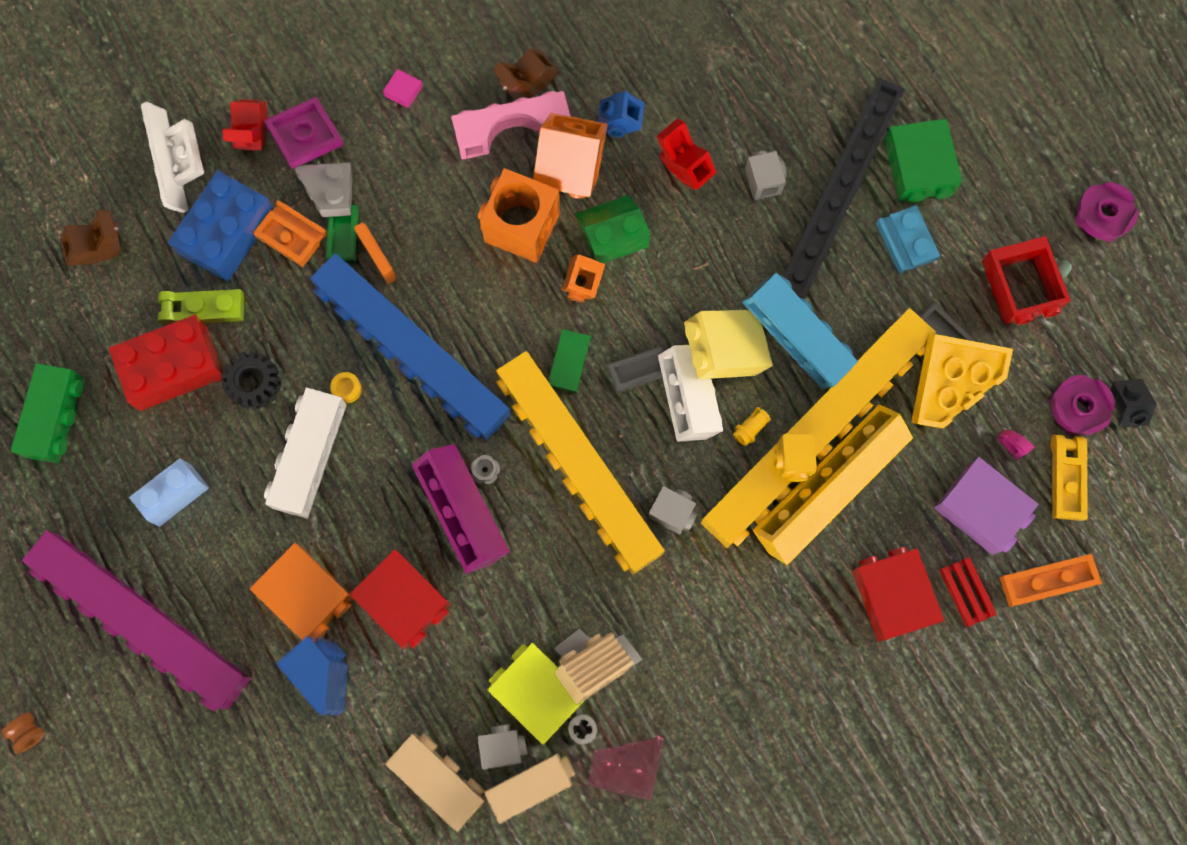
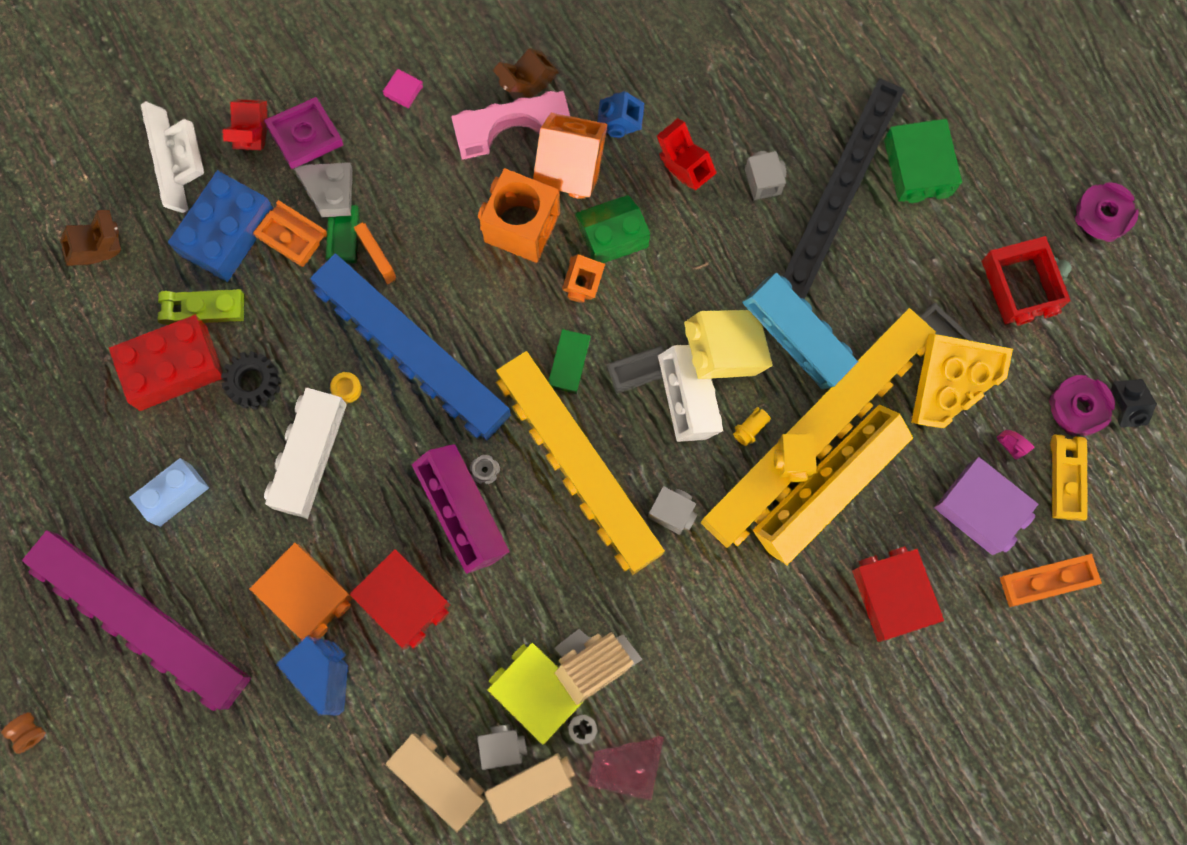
(47, 413): green brick -> none
(907, 239): dark azure plate -> none
(978, 587): red tile -> none

